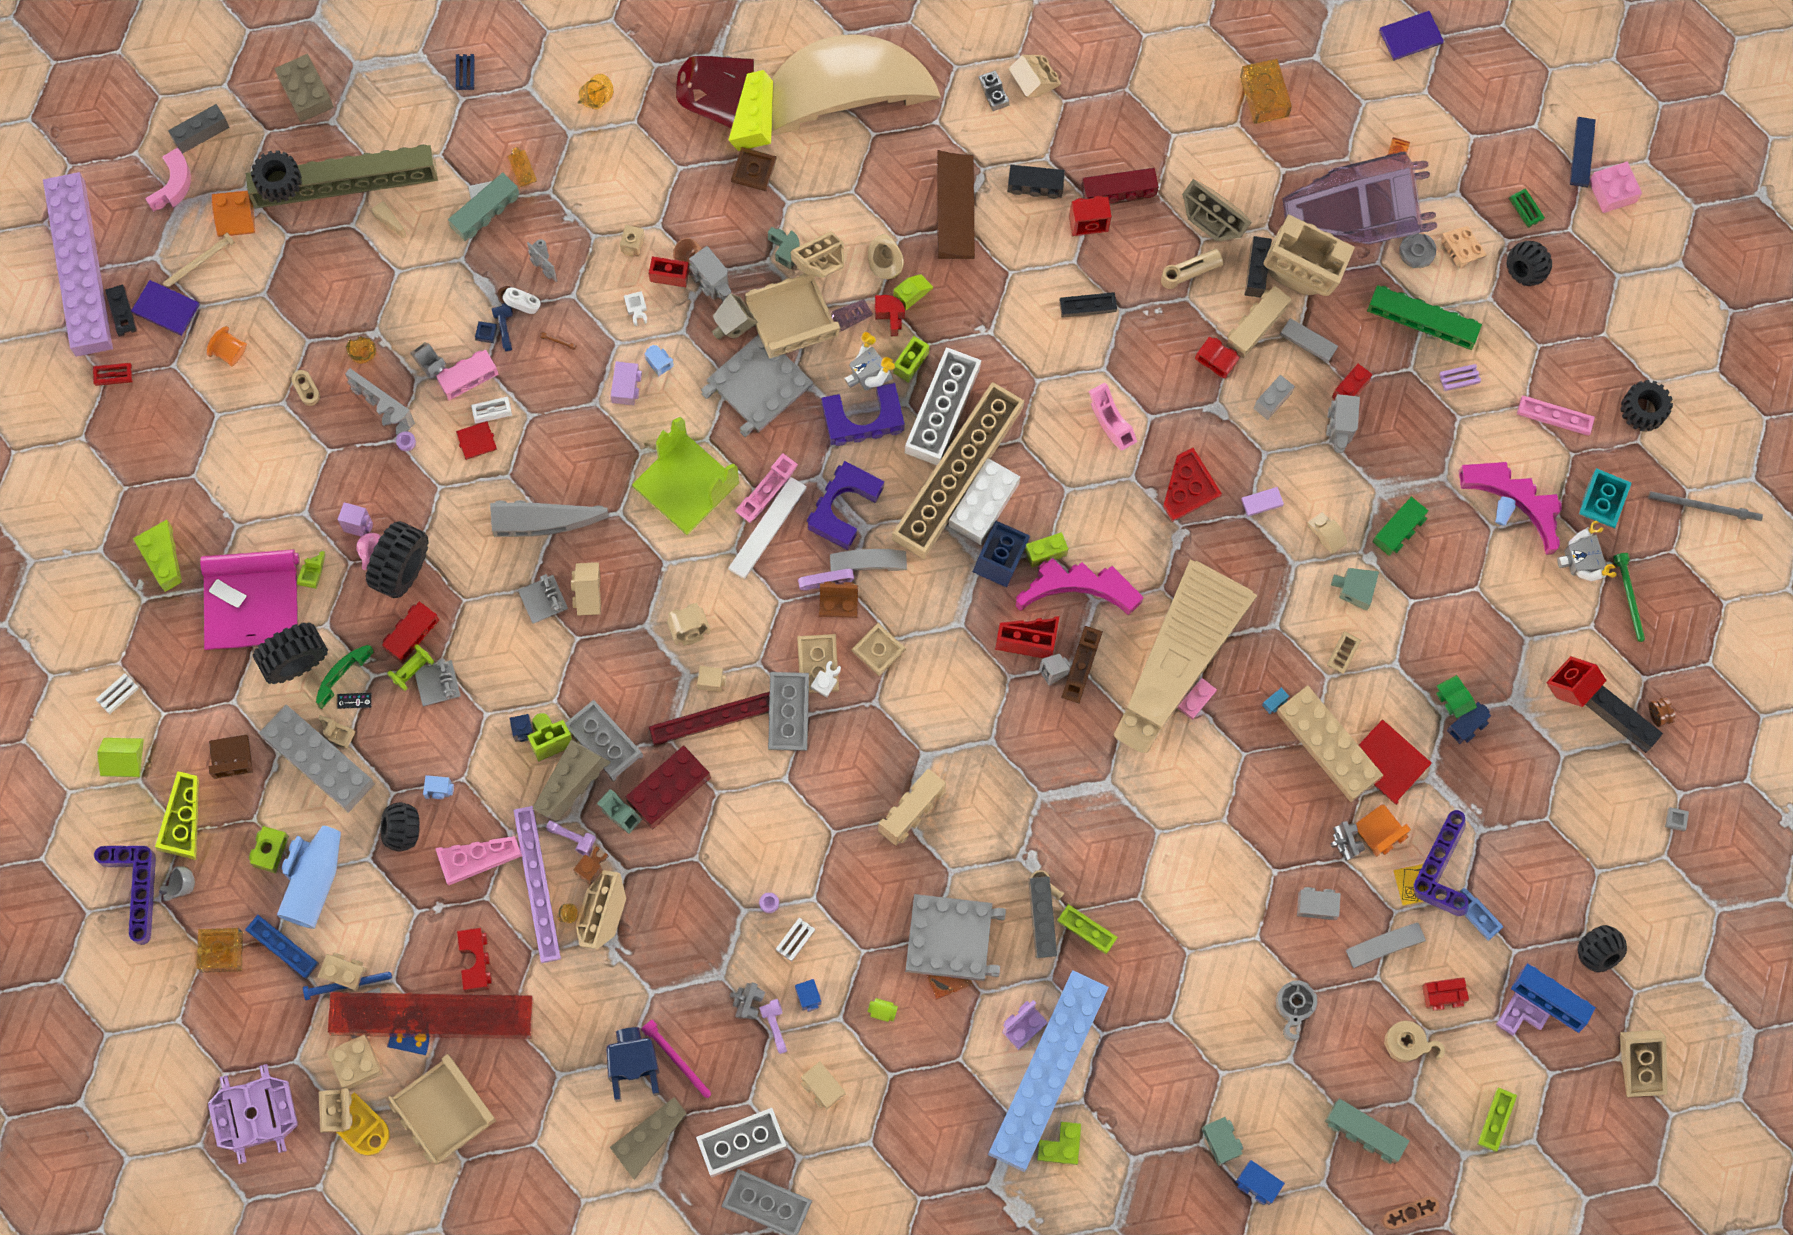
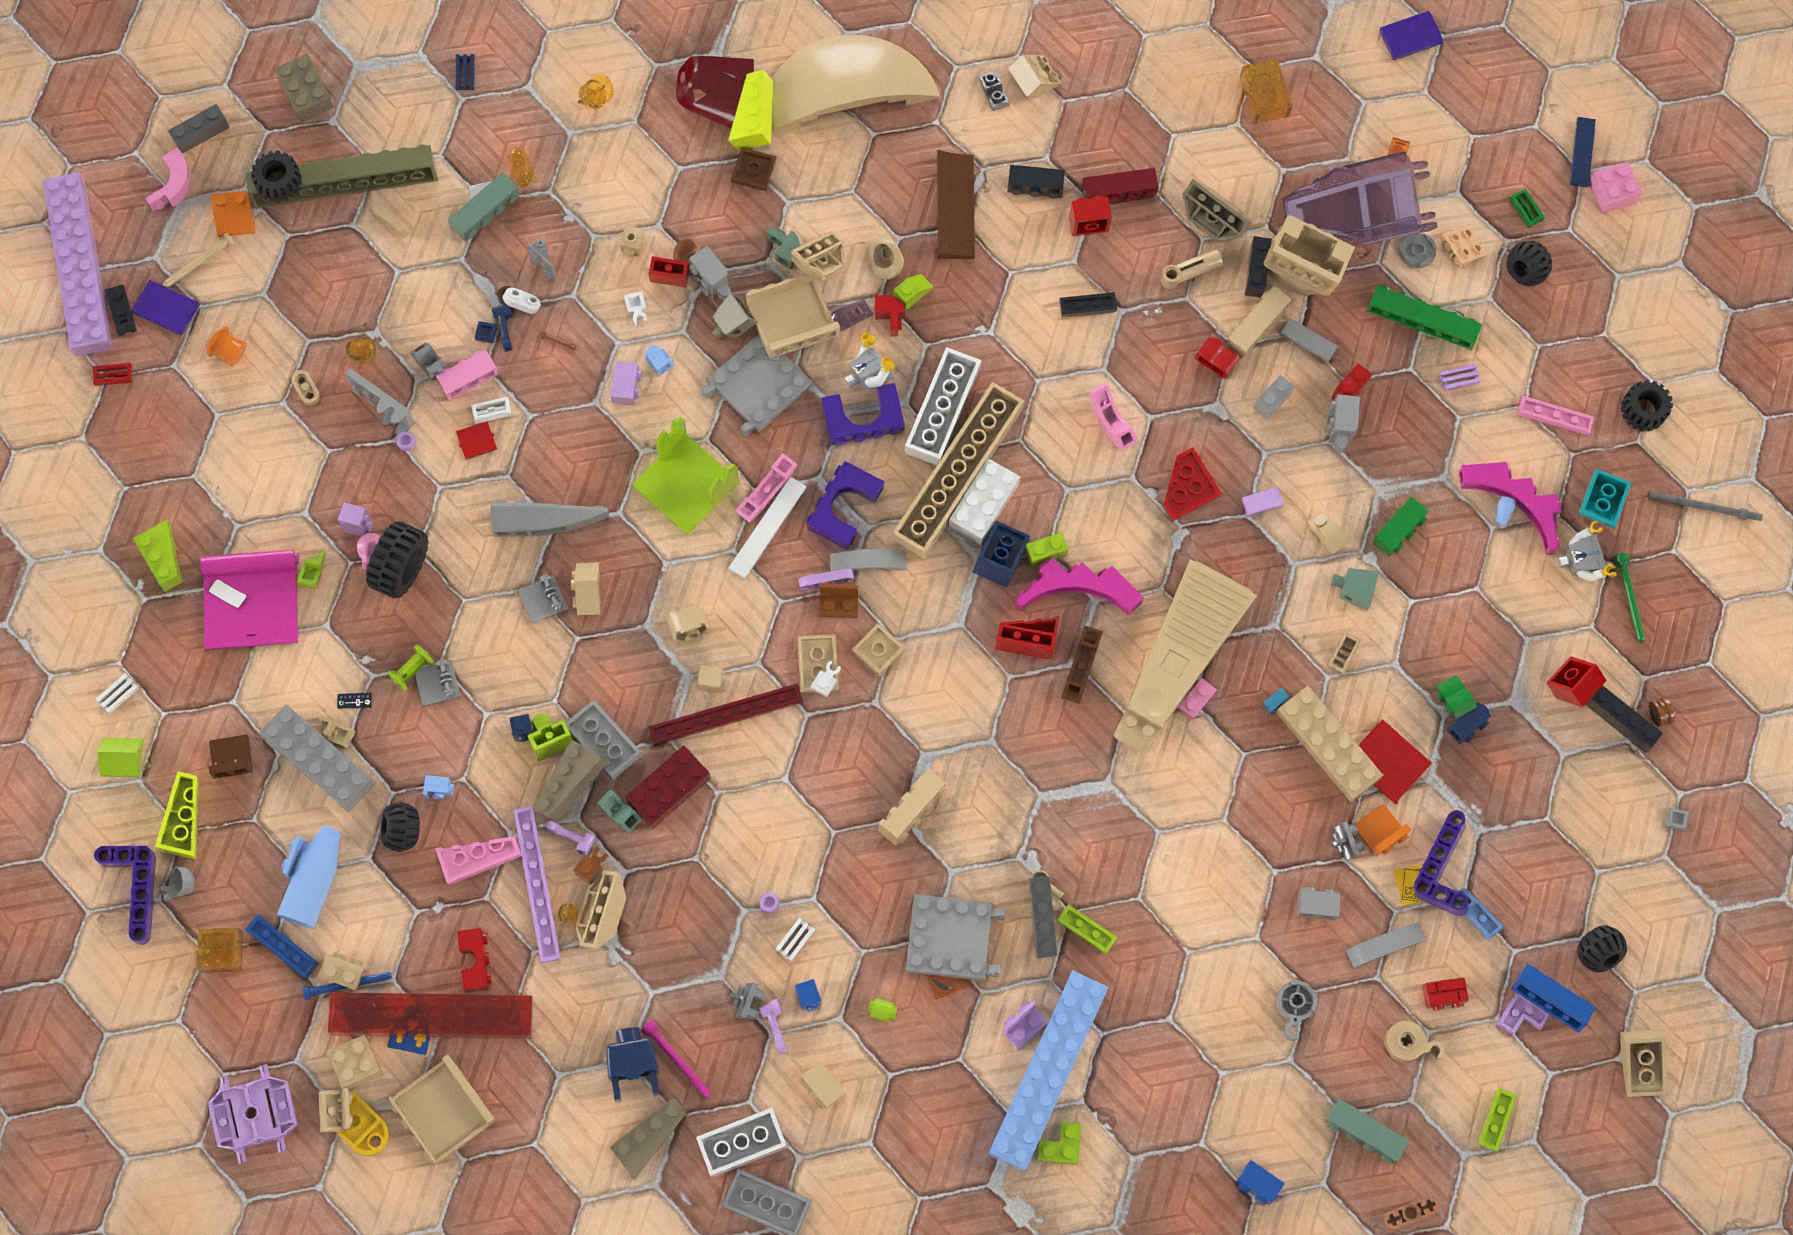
(271, 860): lime brick -> none
(290, 653): black tyre -> none
(359, 656): green slope -> none
(410, 631): red brick -> none
(788, 711): light grey tile -> none
(911, 359): lime brick -> none
(1054, 668): light grey slope -> none
(1222, 1140): sand green brick -> none

